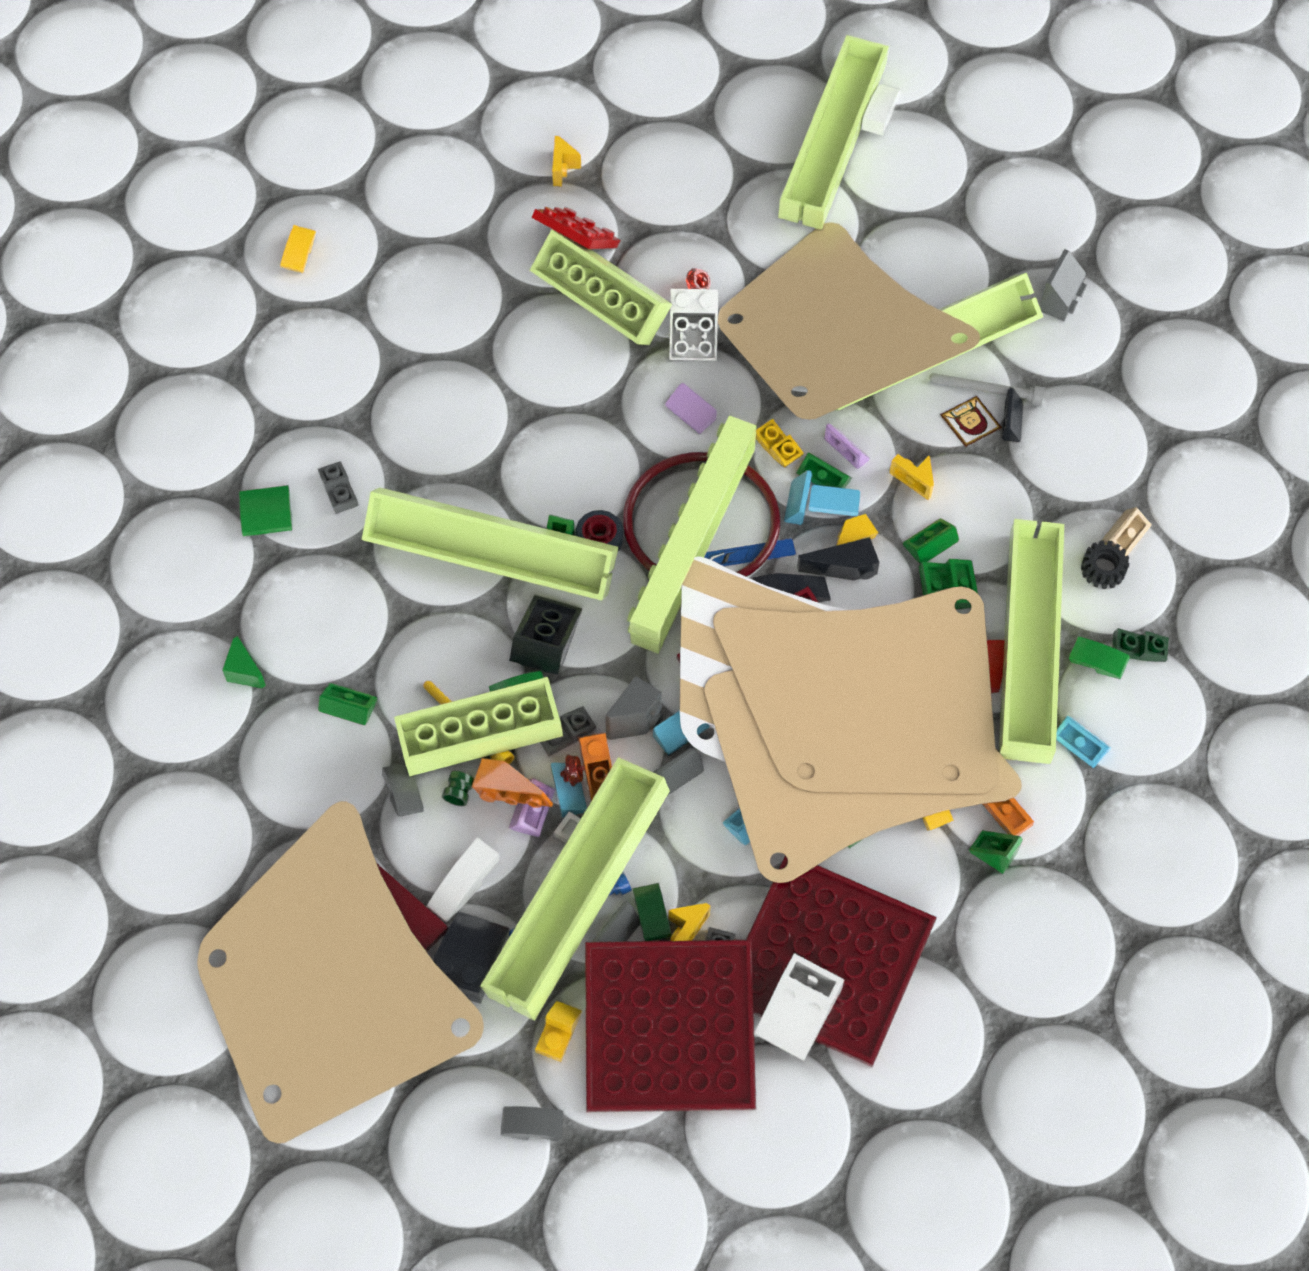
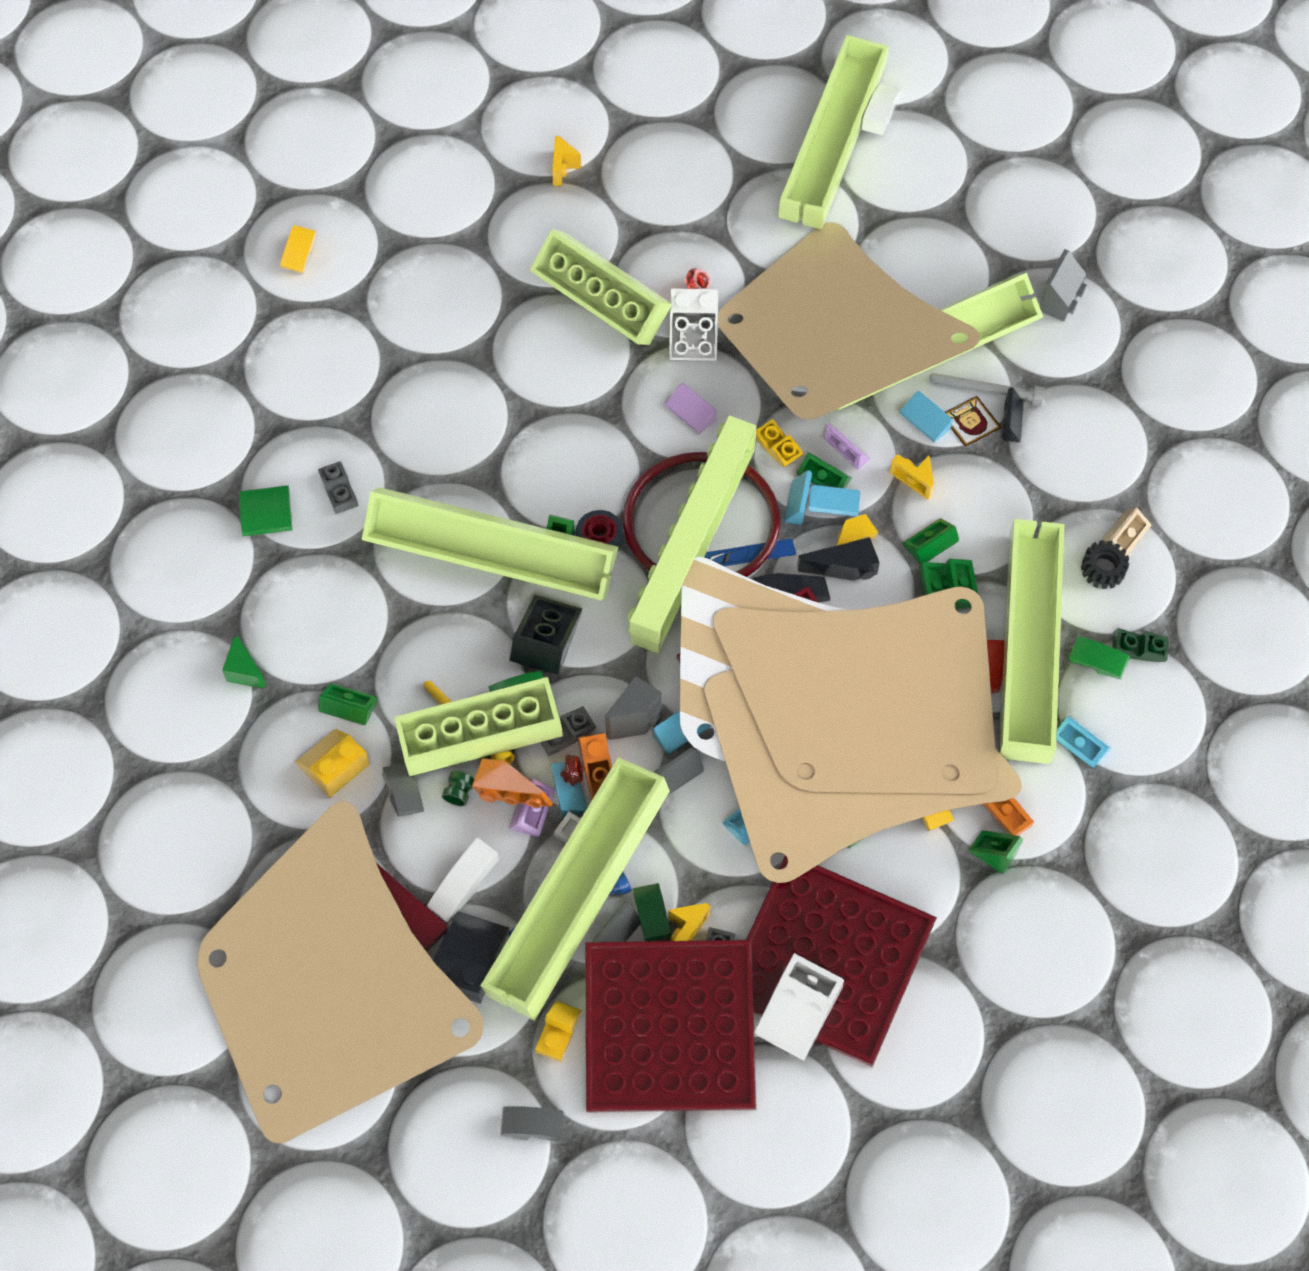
(333, 762): none -> yellow slope
(577, 229): red plate -> none
(926, 416): none -> medium azure slope

